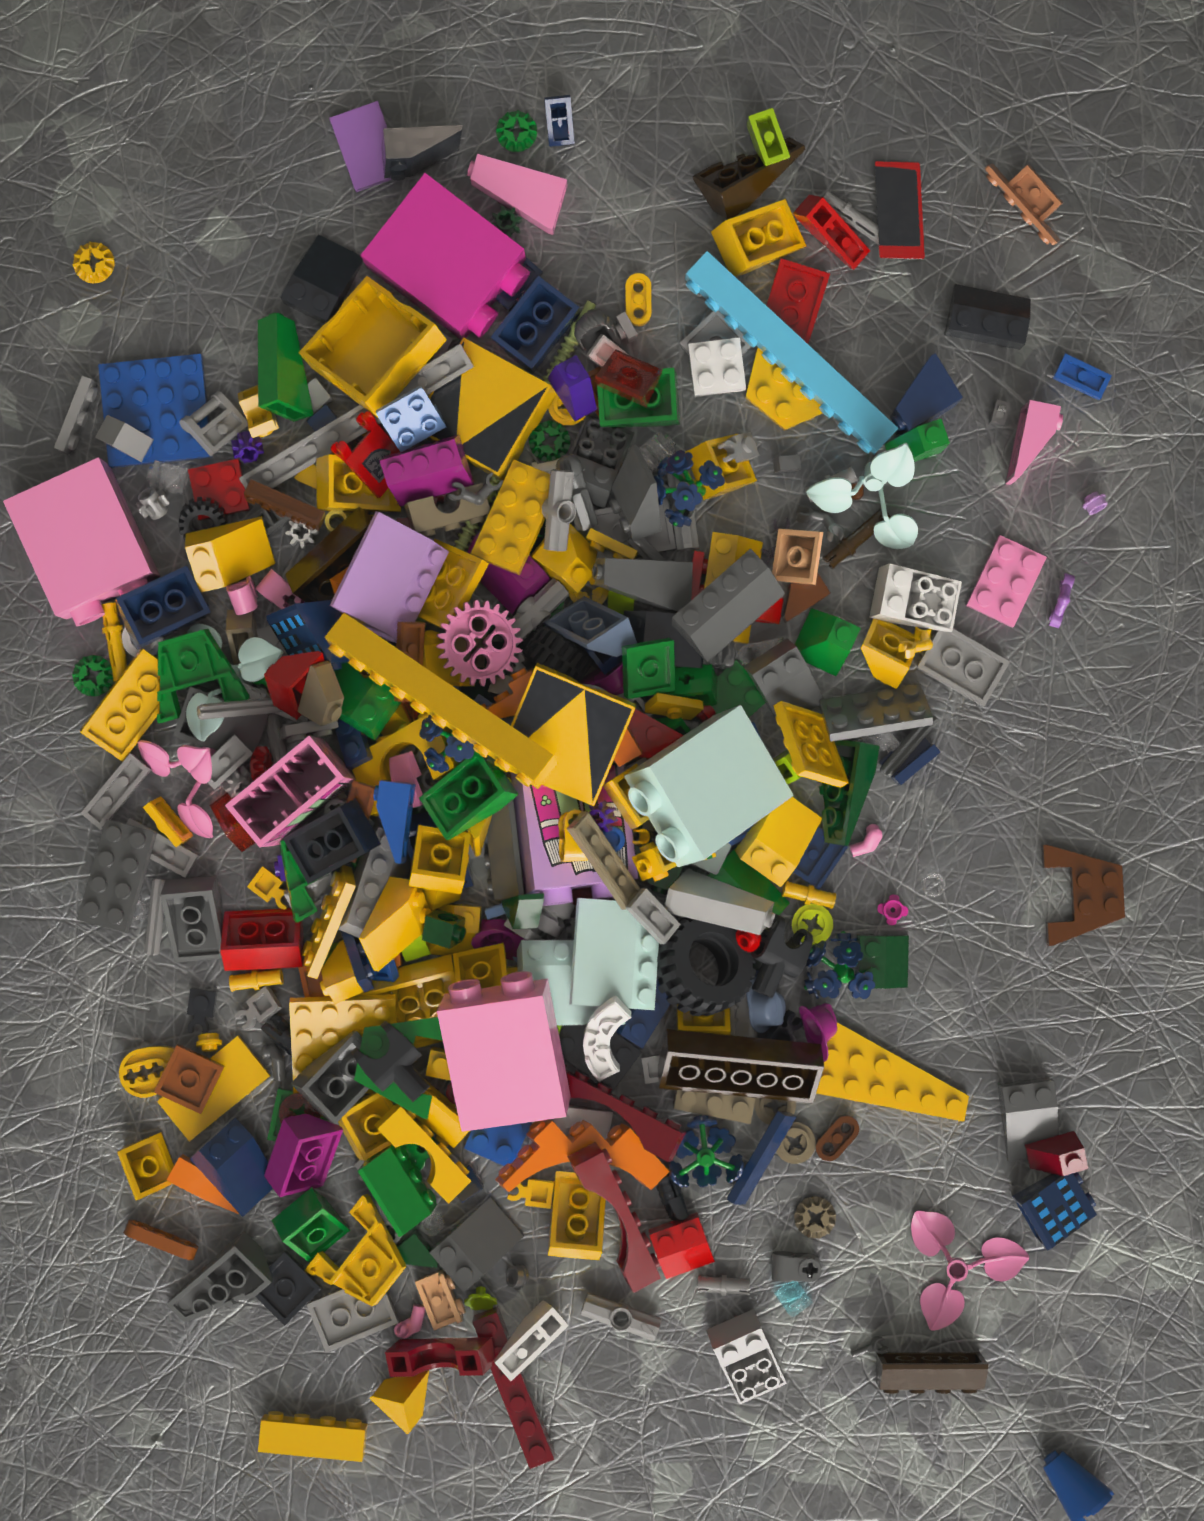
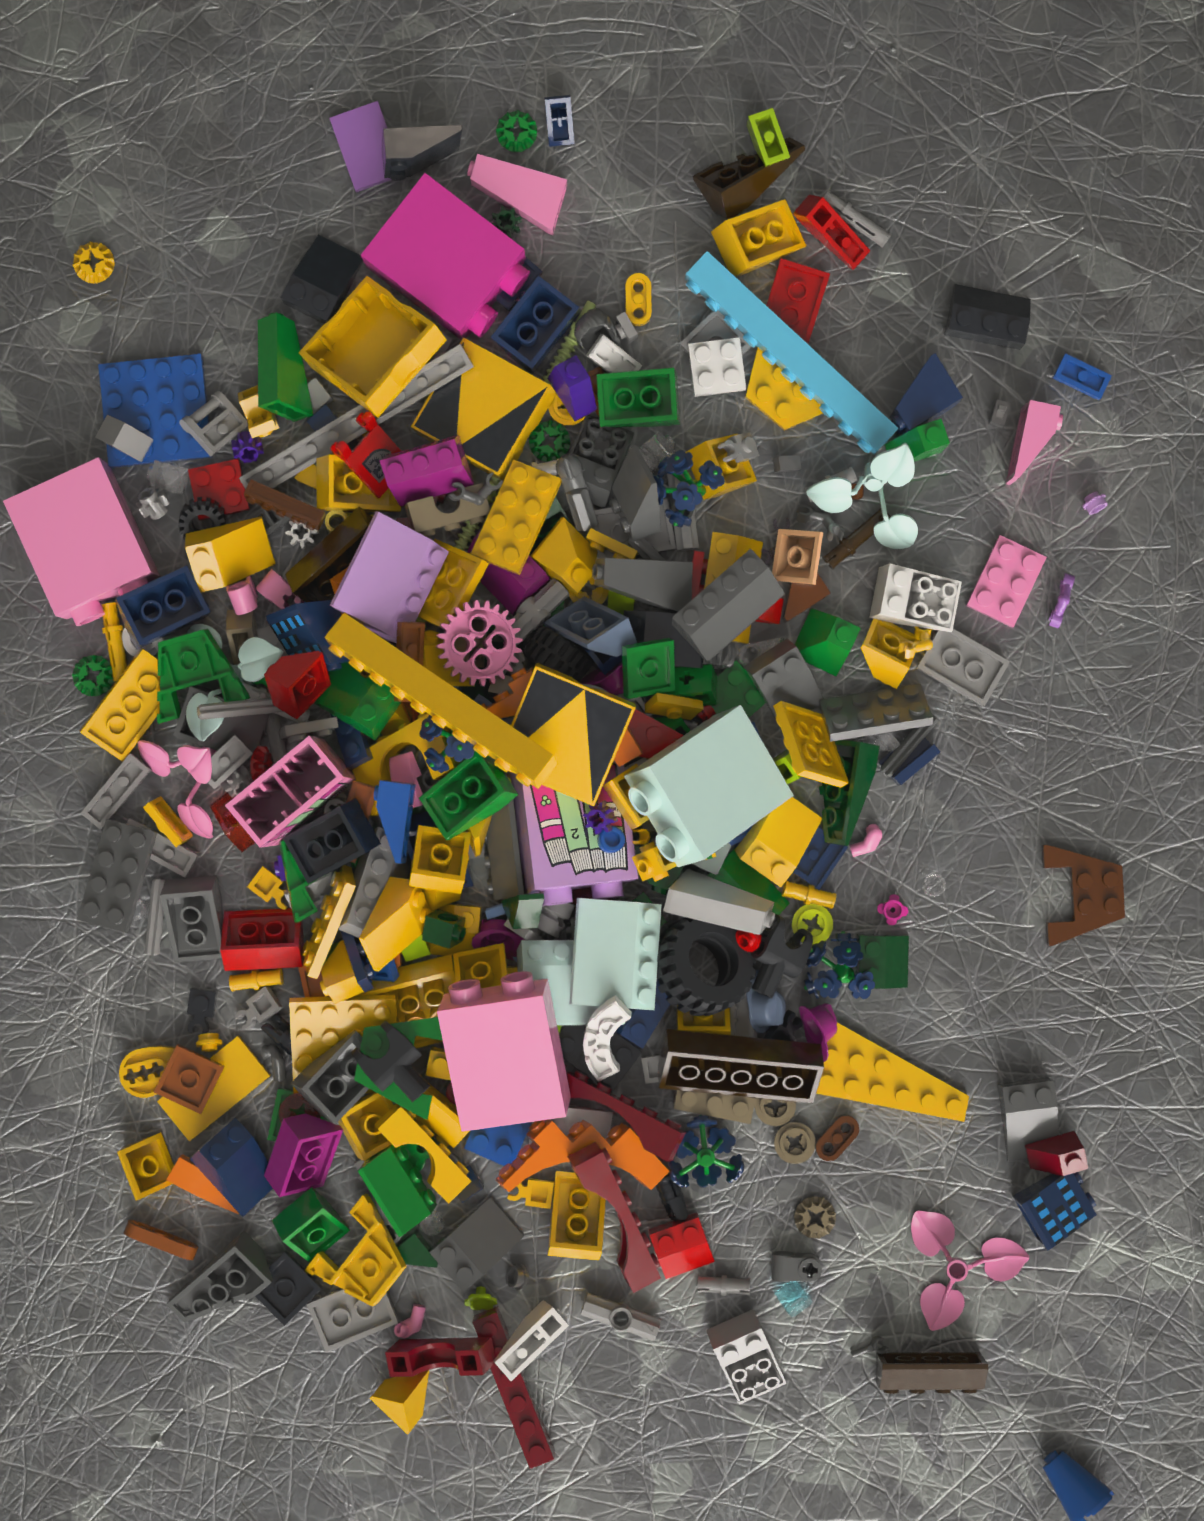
(76, 415): light grey plate -> none
(312, 1437): yellow brick -> none
(321, 695): dark tan slope -> none
(411, 418): medium blue bracket -> none
(439, 1299): light nougat bracket -> none
(558, 510): light grey piece -> none
(568, 848): yellow piece -> none
(603, 859): dark tan tile -> none
(629, 377): clear red slope -> none
(653, 916): light grey plate -> none
(761, 1157): dark blue tile -> none
(899, 210): black sticker -> none
(1031, 196): nougat bracket -> none

